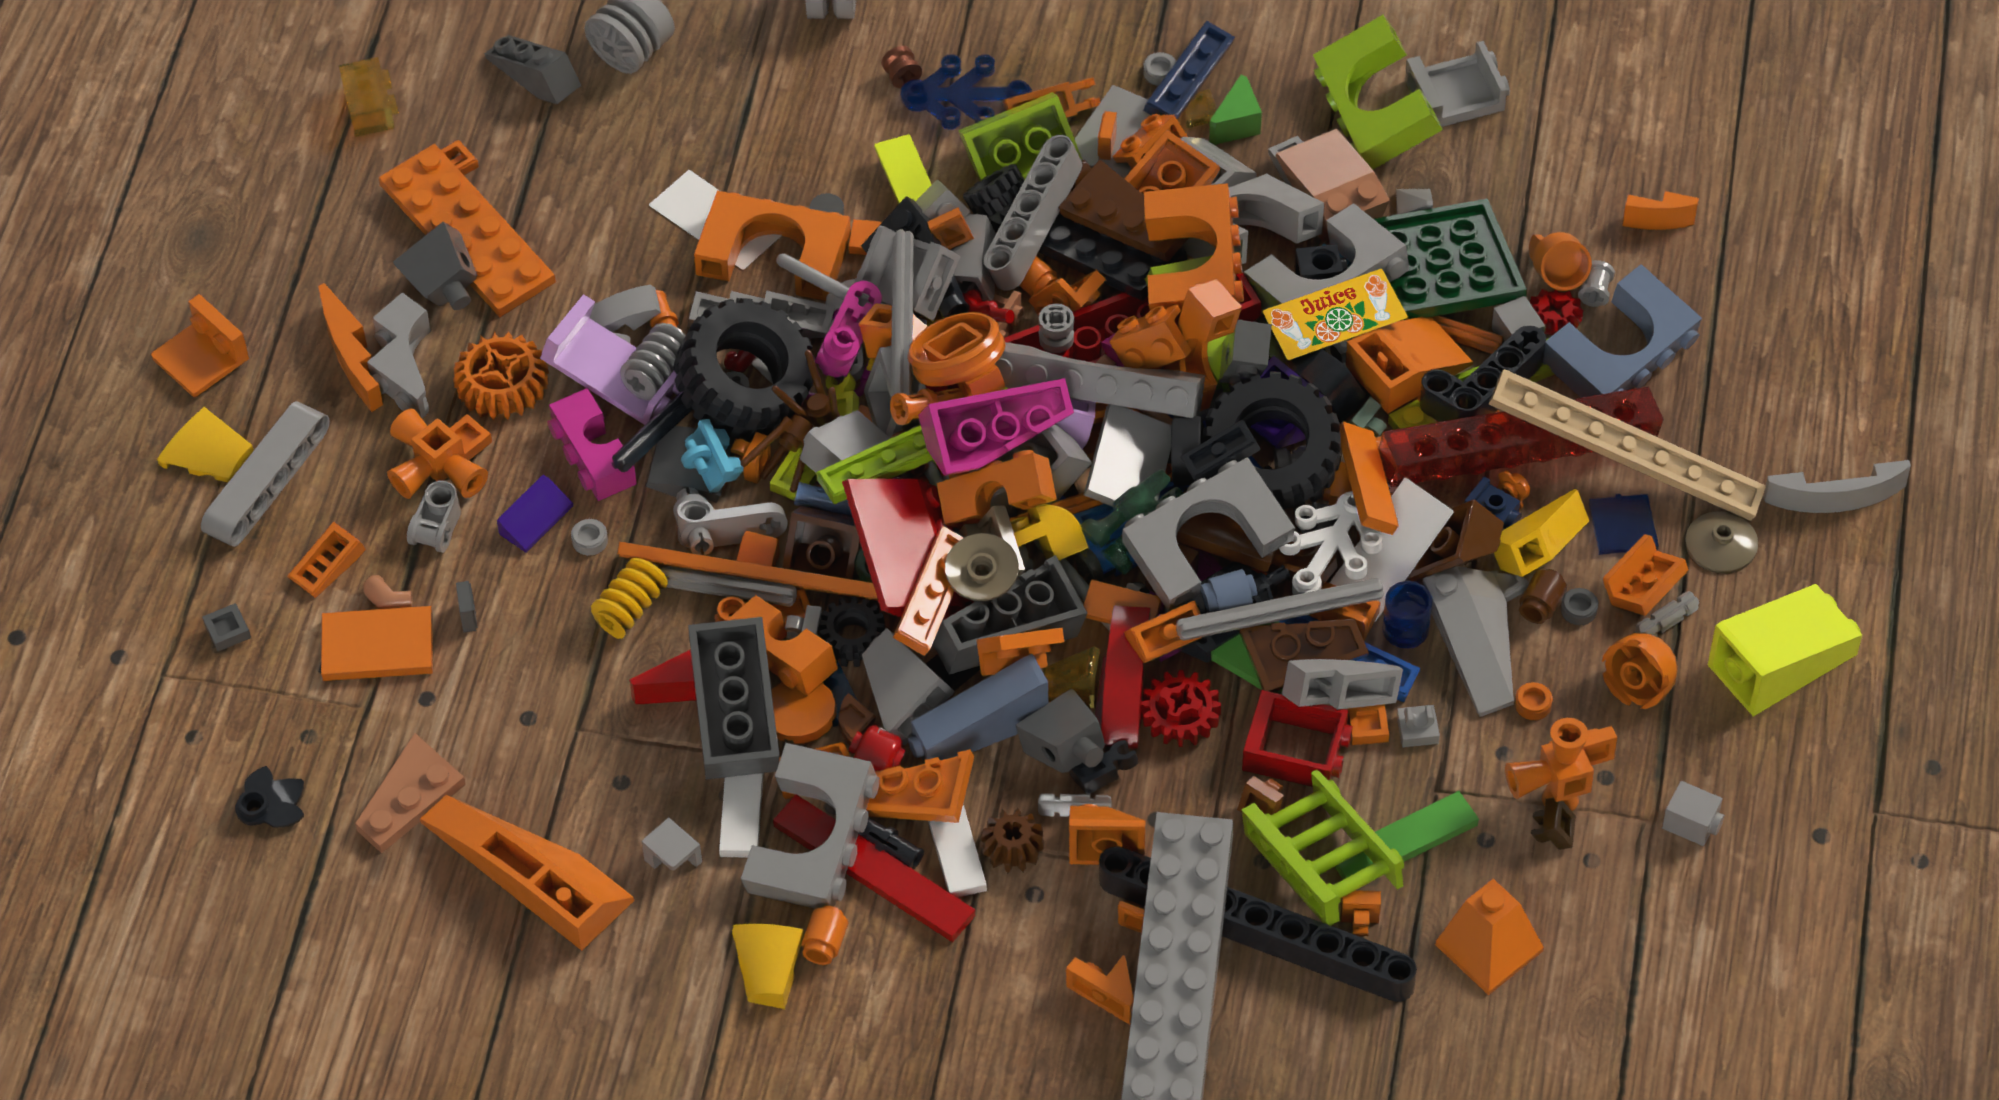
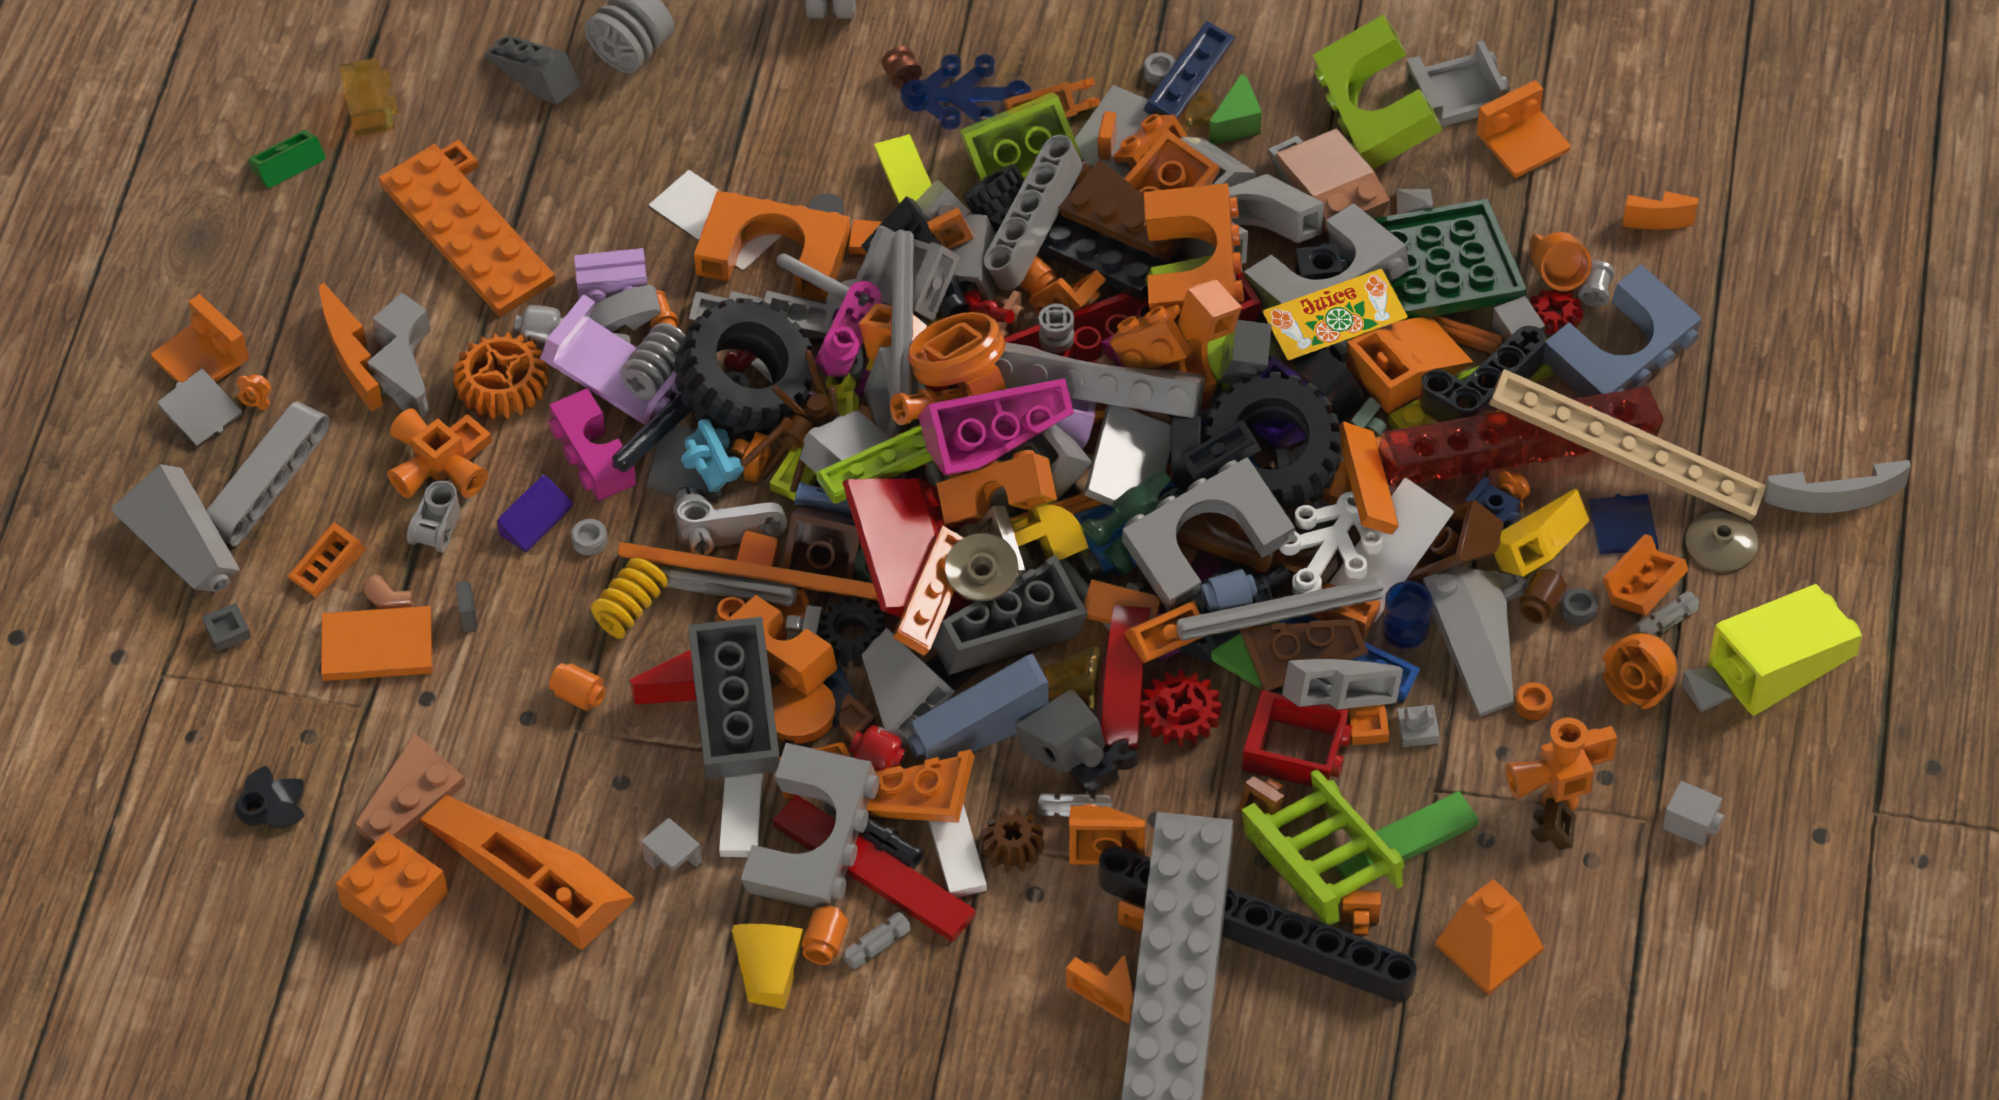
(178, 528): none -> light grey slope
(199, 408): none -> light grey piece
(207, 448): yellow slope -> none
(253, 391): none -> orange plate
(287, 158): none -> green slope
(392, 888): none -> orange brick
(440, 267): dark grey torso -> none
(537, 324): none -> light grey head
(577, 686): none -> orange brick
(609, 273): none -> lavender brick
(876, 940): none -> light grey axle
(1002, 651): orange bracket -> none
(1520, 131): none -> orange bracket
(1705, 688): none -> light grey slope

